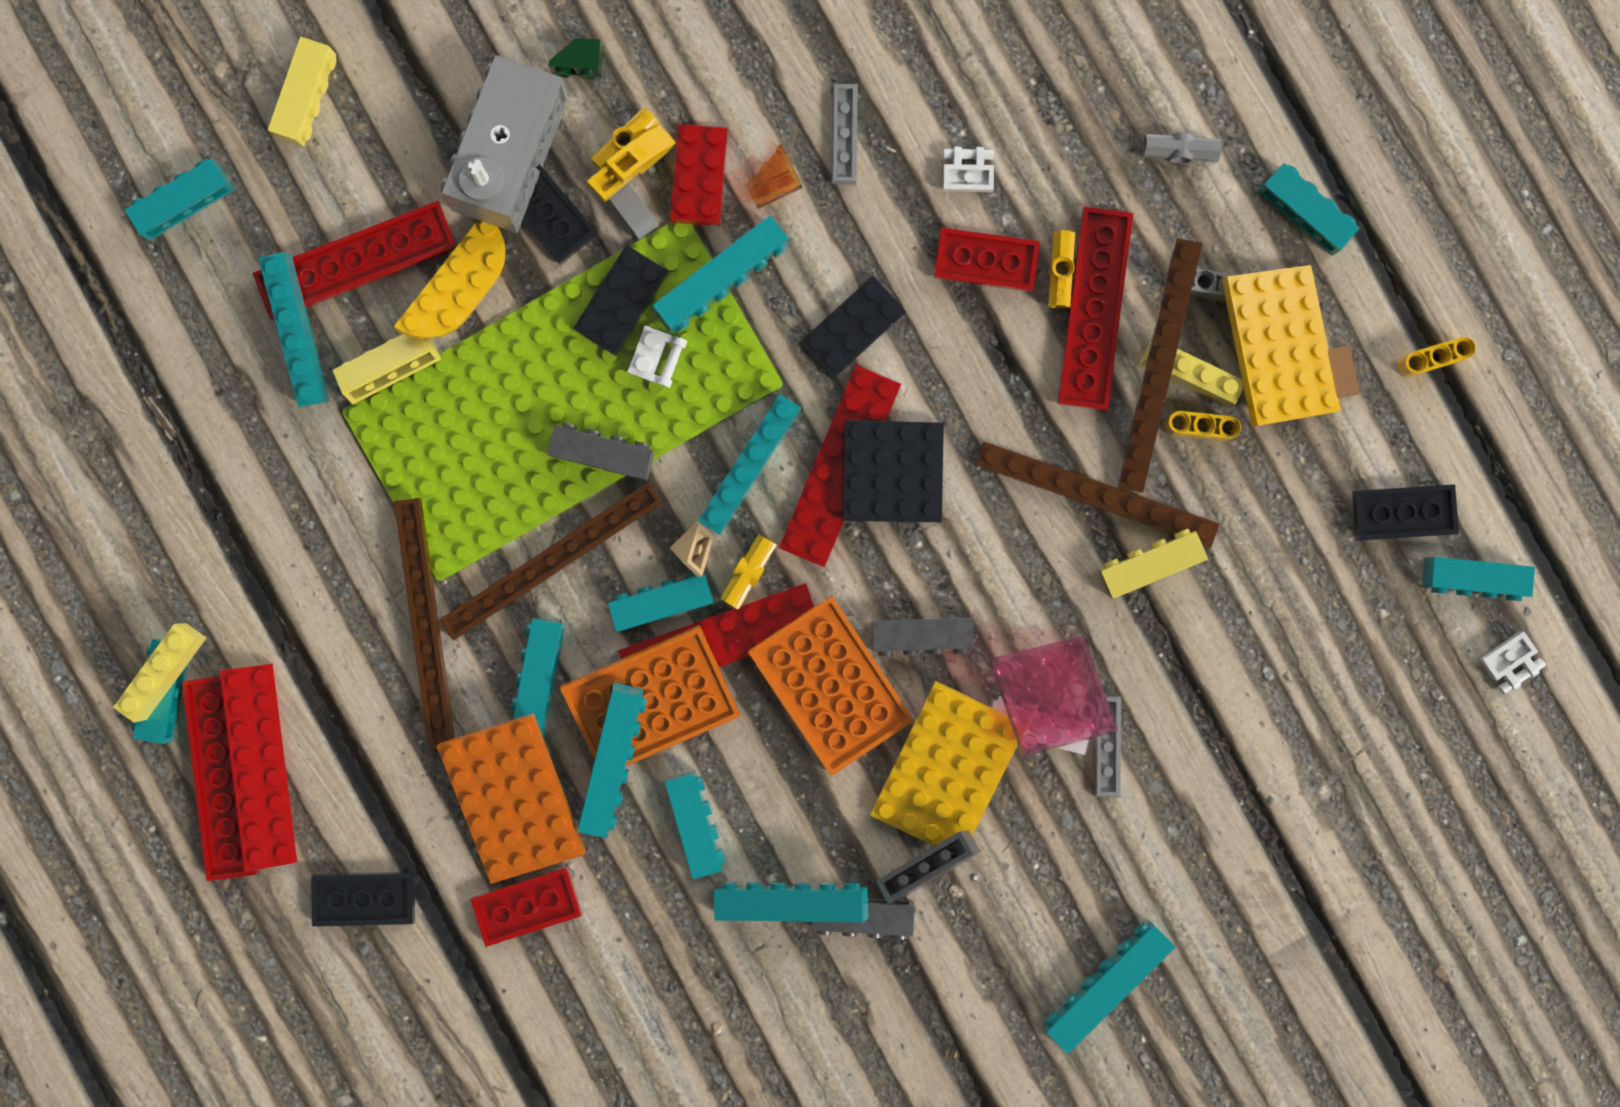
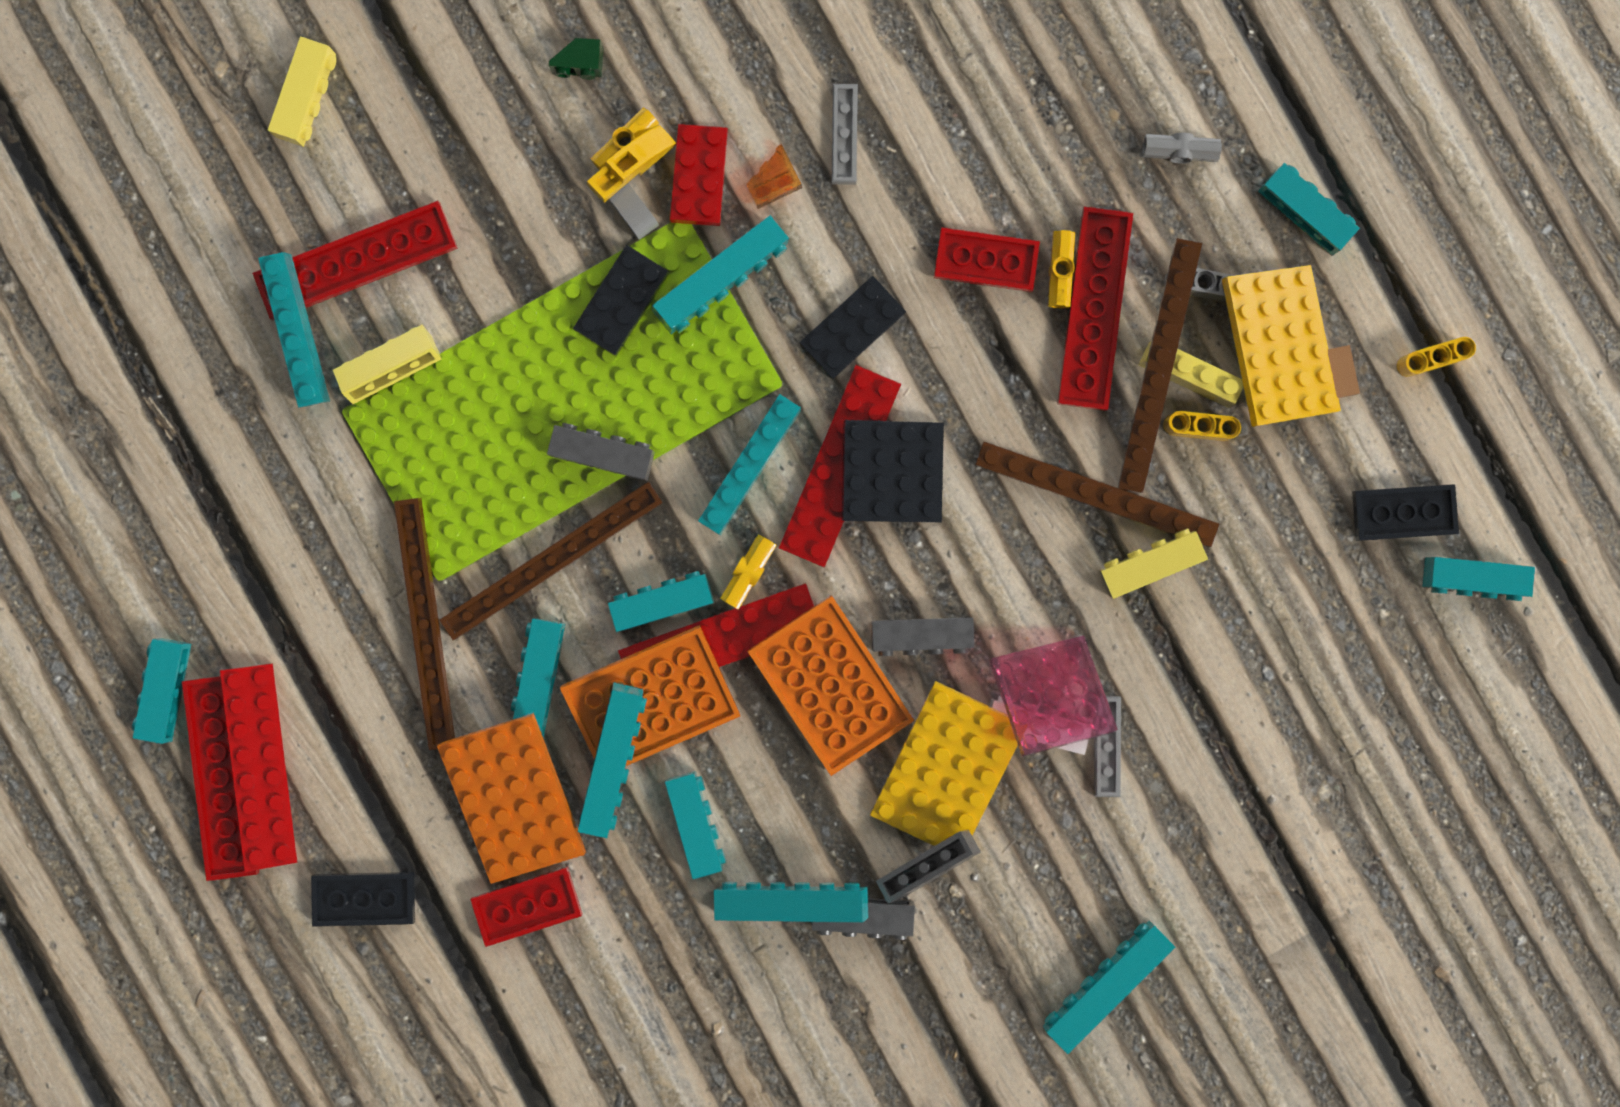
(159, 672): light yellow brick -> none
(179, 199): teal brick -> none
(457, 285): yellow plate -> none
(505, 143): light grey piece -> none
(556, 220): black plate -> none
(649, 354): white plate -> none
(694, 548): tan slope -> none
(968, 177): white plate -> none
(1510, 655): white plate -> none

